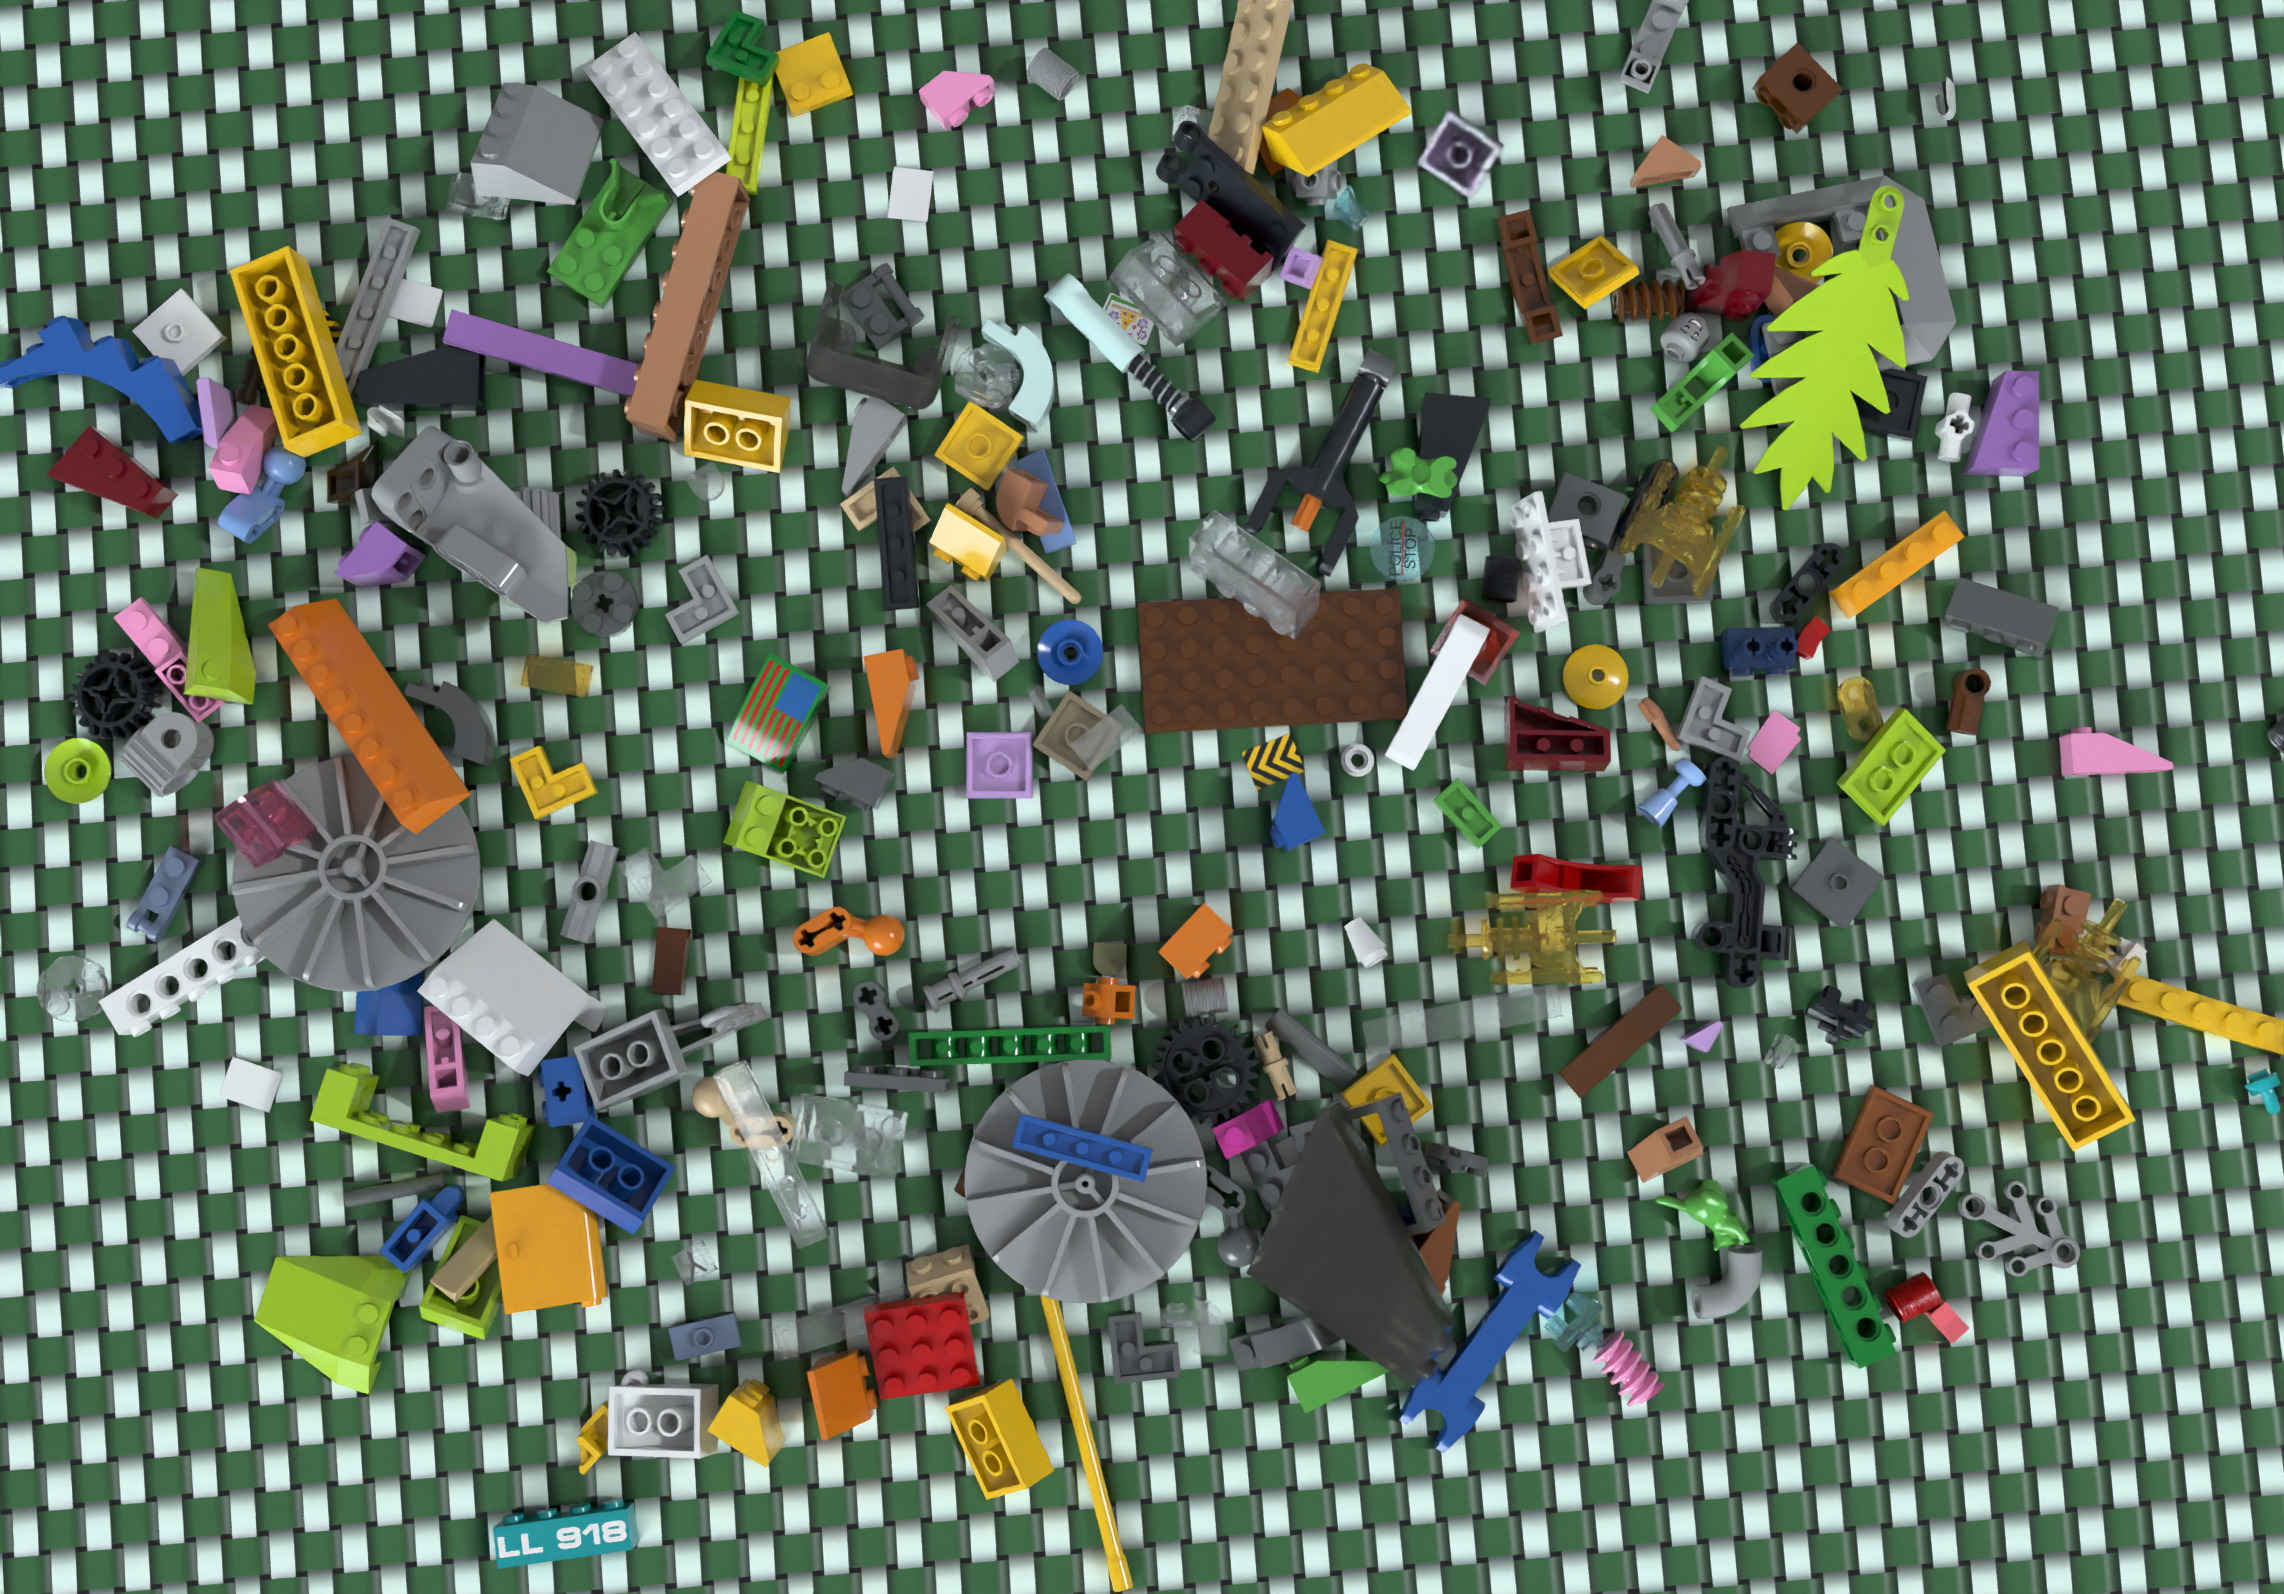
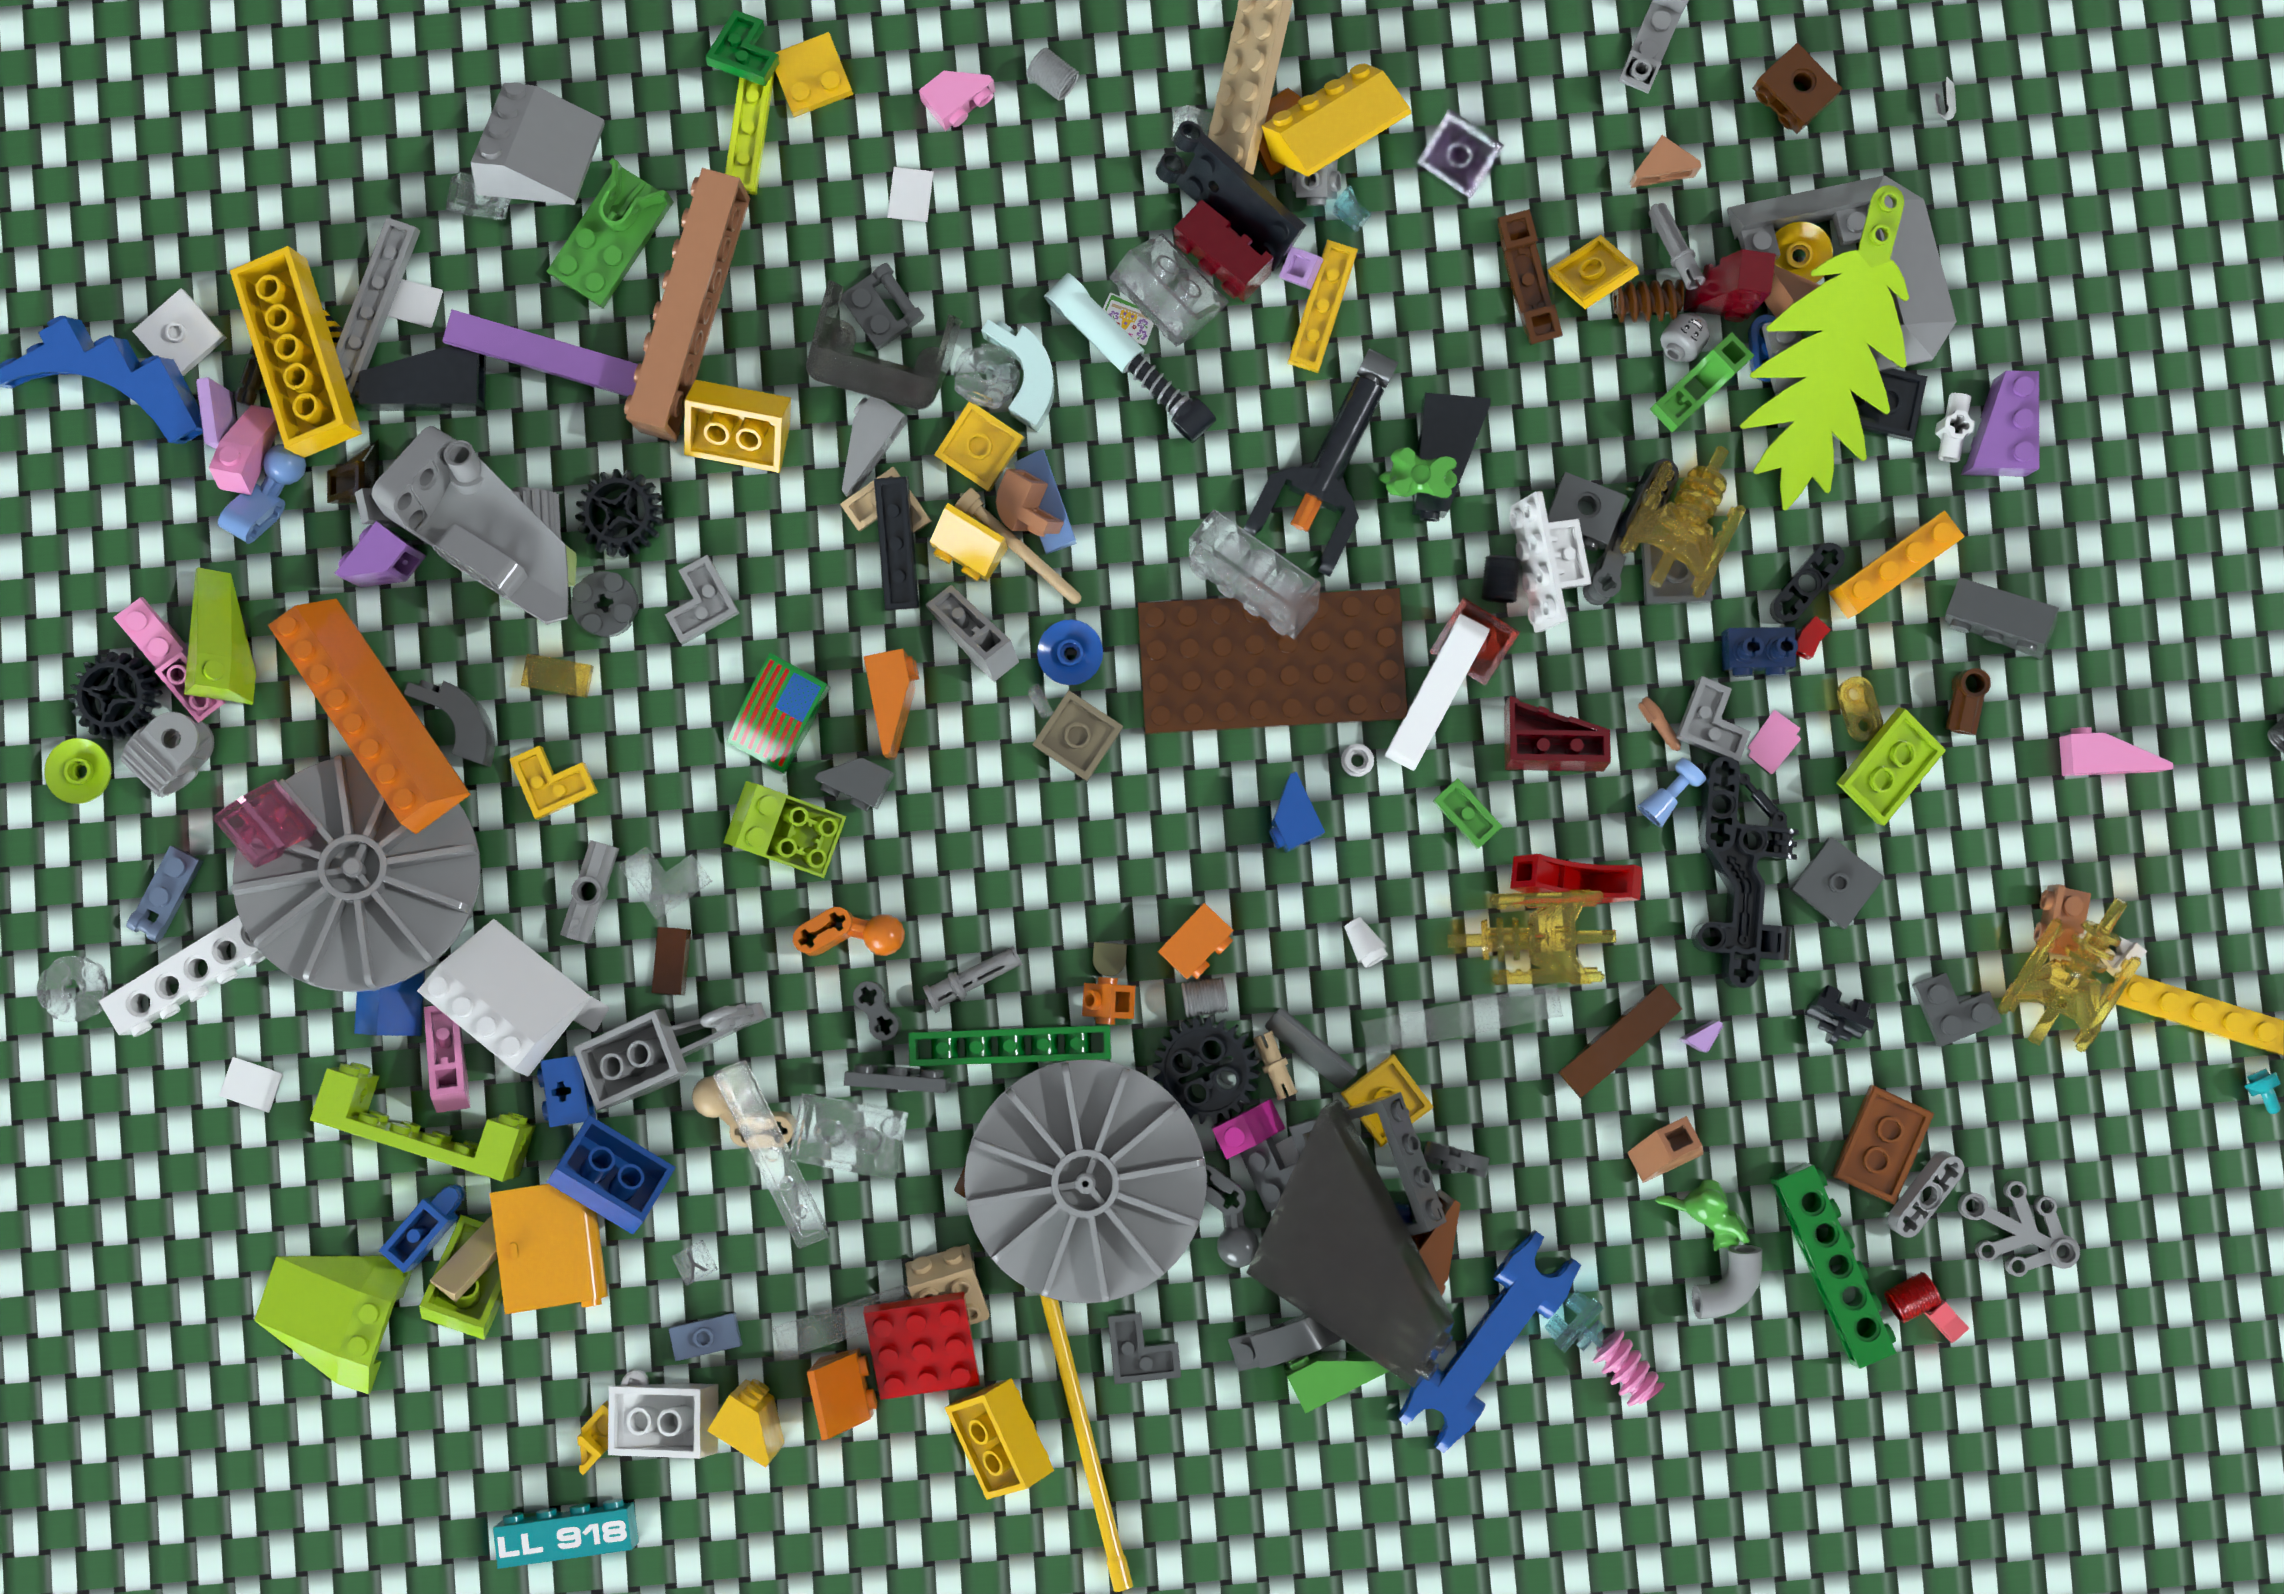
(110, 472): dark red wedge -> none
(387, 421): white piece -> none
(394, 1190): dark grey piece -> none
(657, 114): white plate -> none
(706, 482): clear tile -> none
(999, 765): lavender tile -> none
(1082, 1147): blue plate -> none
(1106, 737): clear tile -> none
(1207, 1325): clear brick -> none
(1273, 761): sticker -> none
(1402, 548): clear light blue piece -> none
(1583, 688): yellow dish -> none
(1779, 1051): clear tile -> none
(2048, 1046): yellow brick -> none

